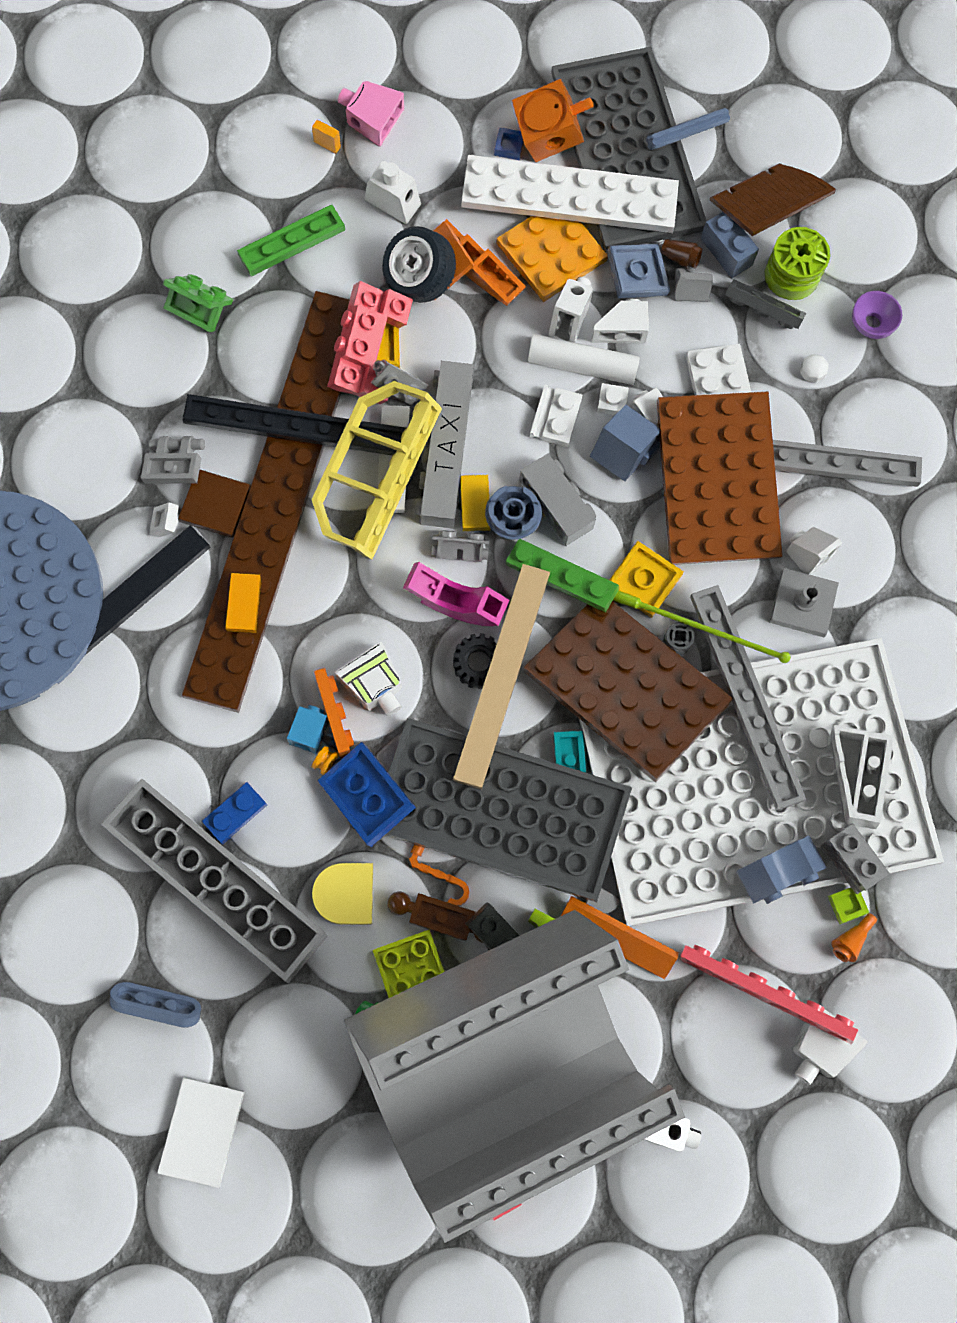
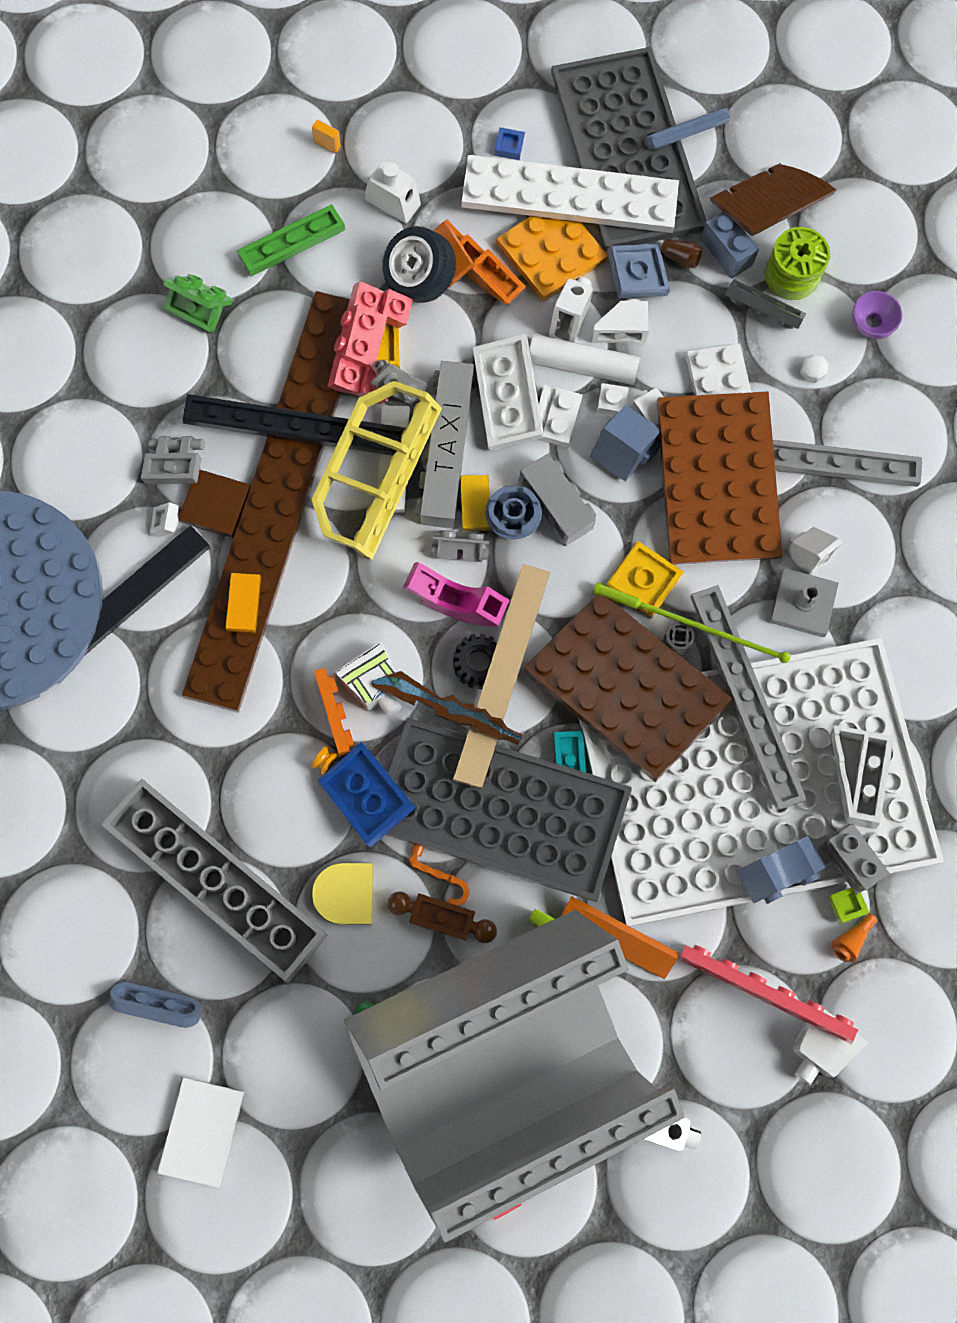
(234, 813): blue plate -> none
(308, 728): dark azure brick -> none
(372, 110): bright pink torso -> none
(408, 962): neon yellow tile -> none
(449, 707): none -> reddish brown sword
(491, 927): pearl dark grey plate -> none
(508, 392): none -> white plate
(549, 120): orange piece -> none
(565, 575): bright green plate -> none
(606, 902): light grey tile -> none
(692, 285): light grey tile -> none

